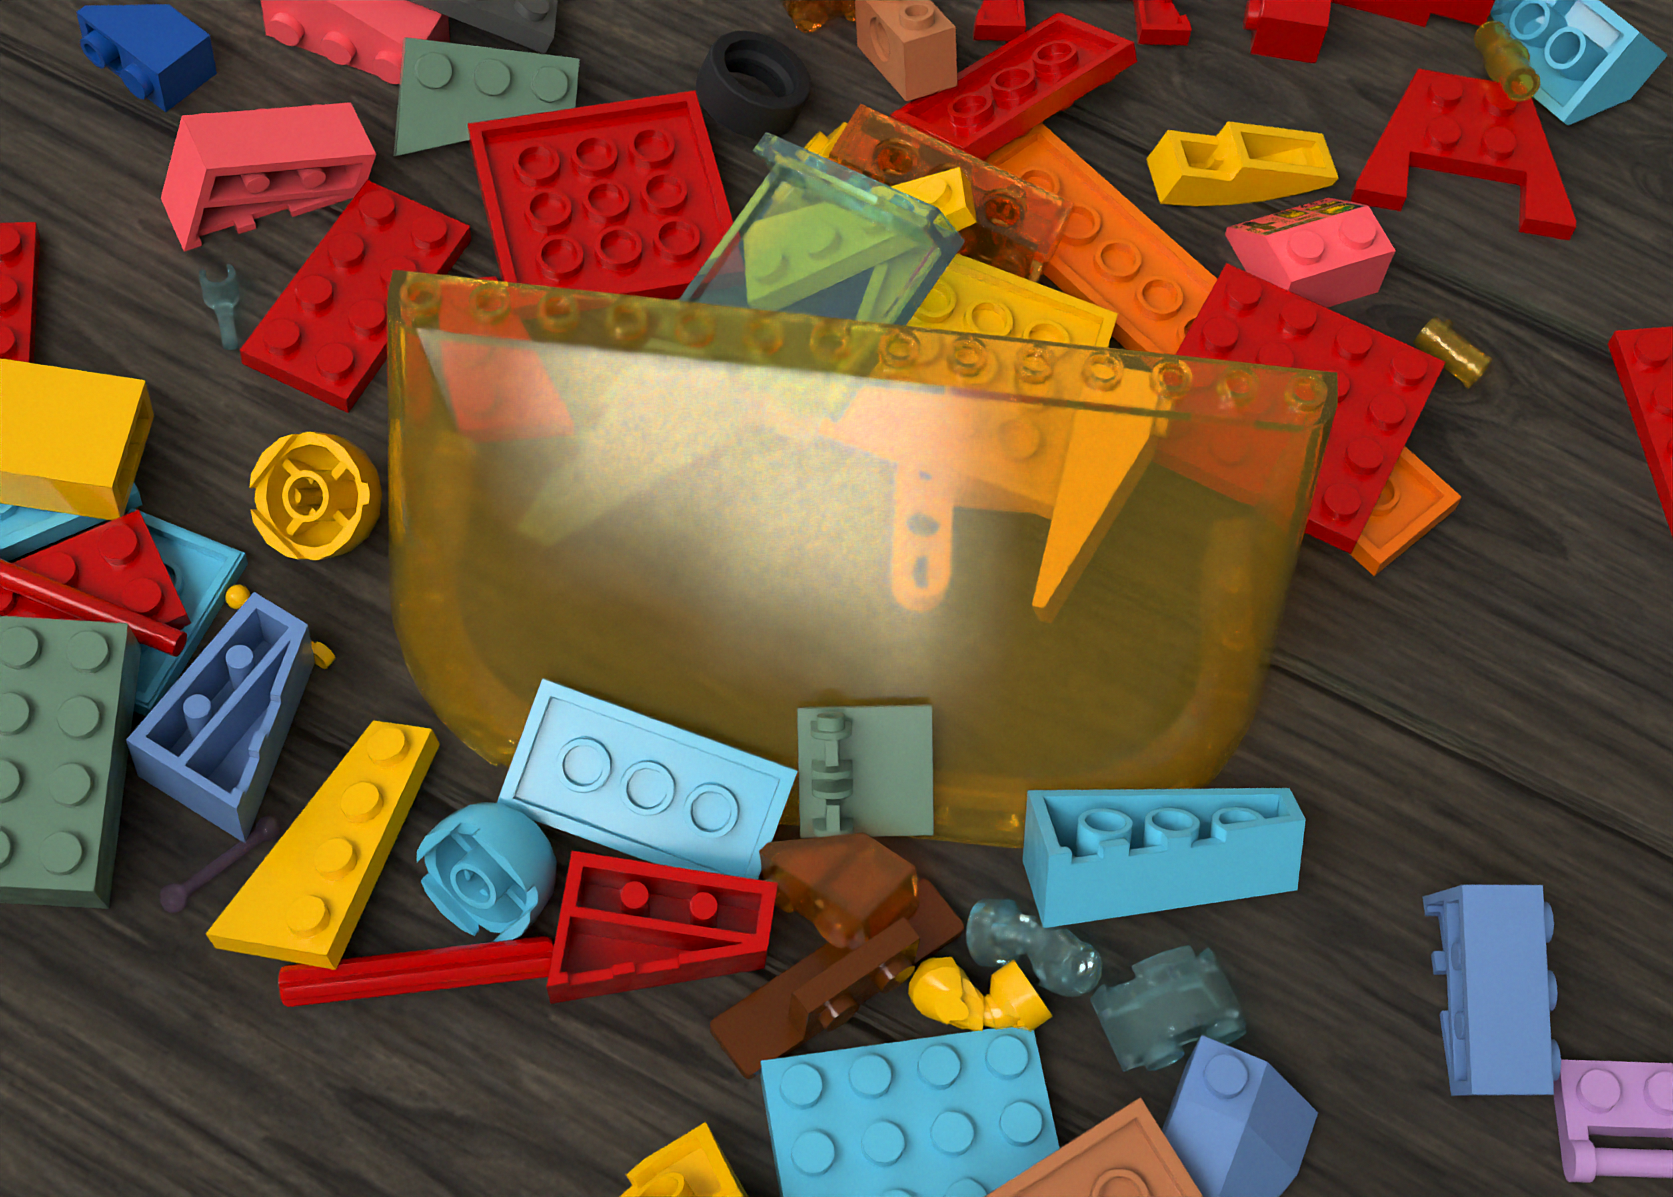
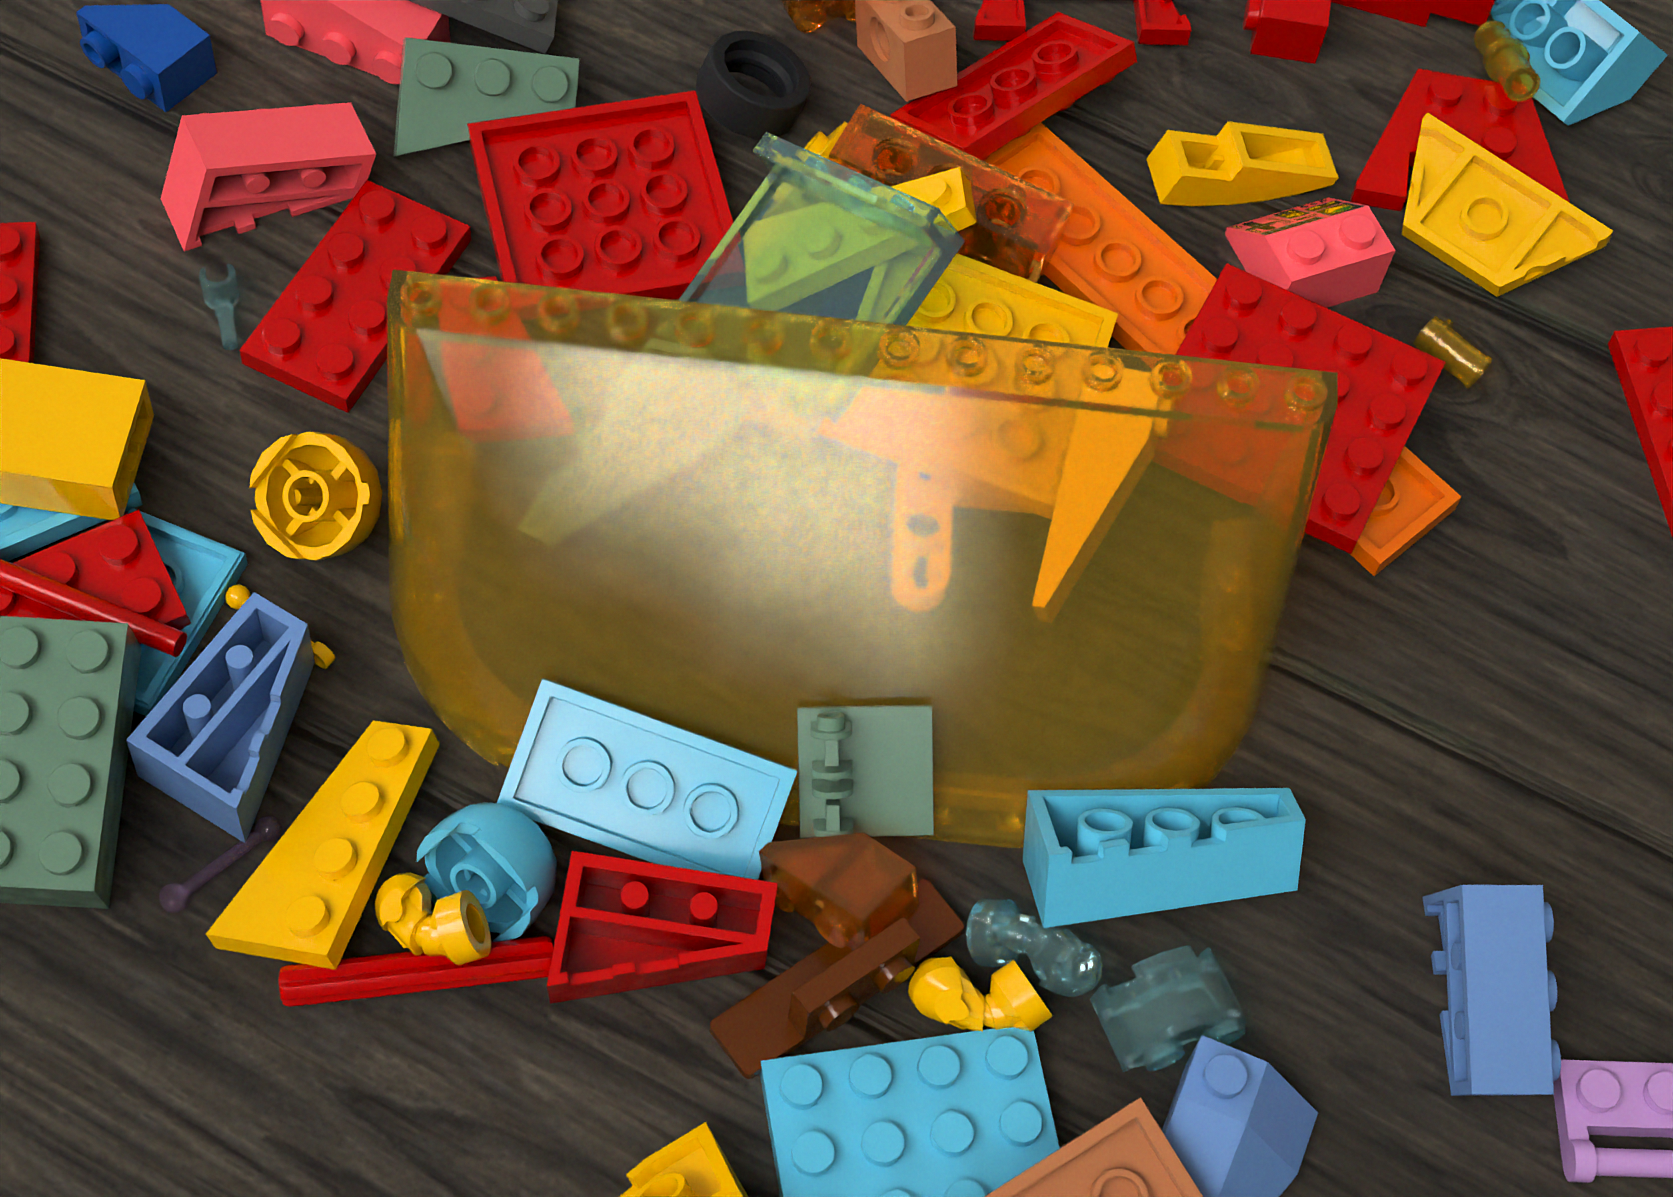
(452, 930): none -> yellow arm
(1490, 215): none -> yellow wing

